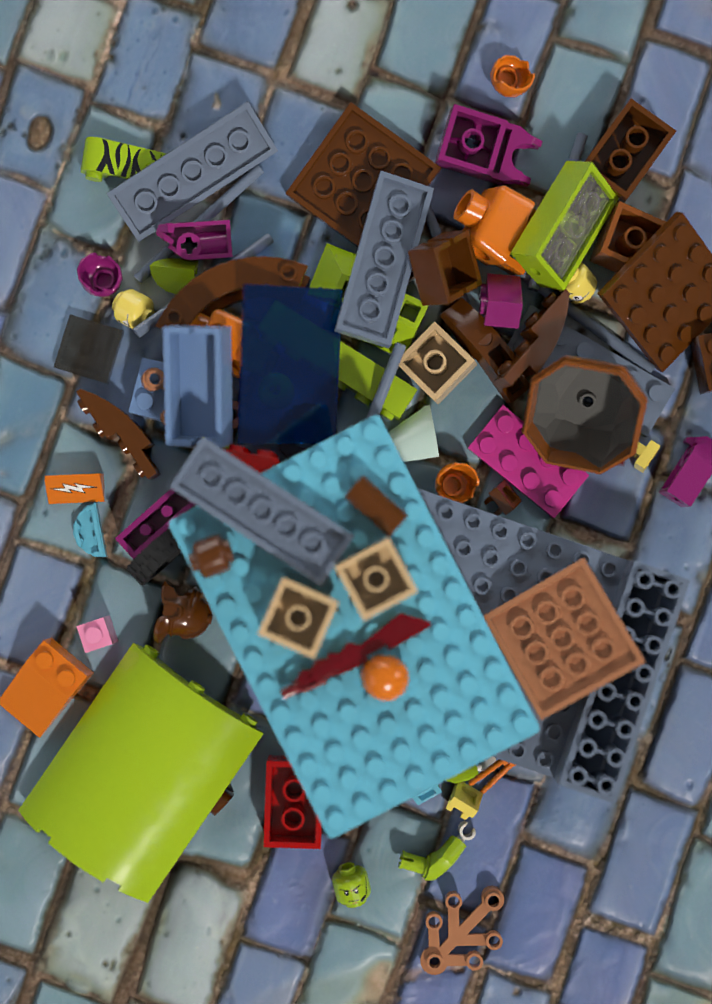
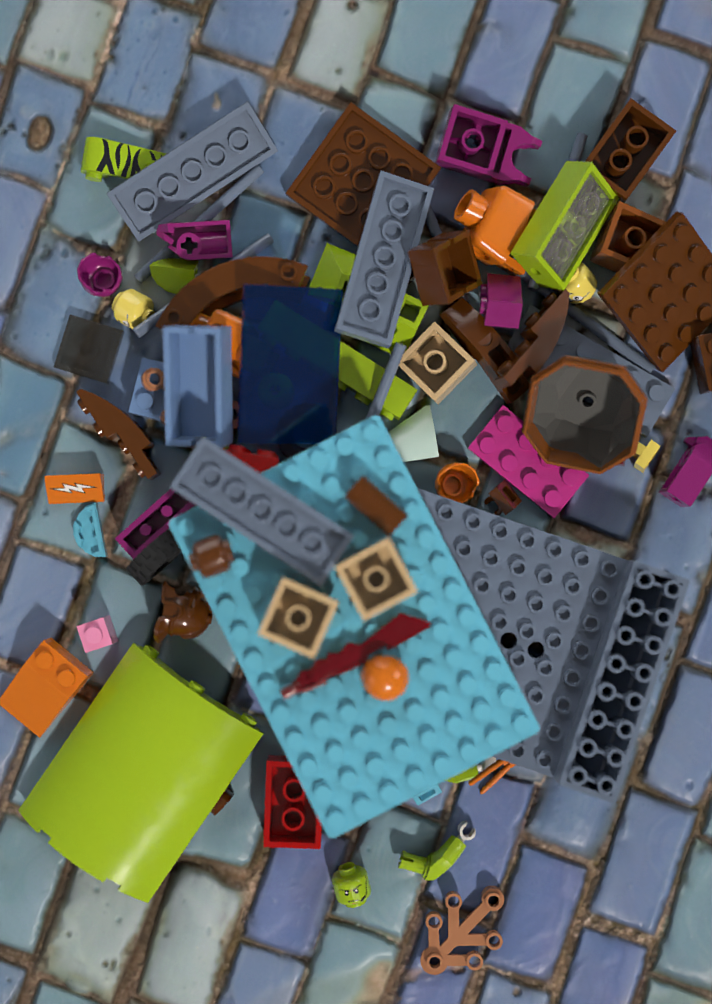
(465, 799): light yellow tile -> none
(511, 76): orange hair -> none
(563, 639): nougat plate -> none

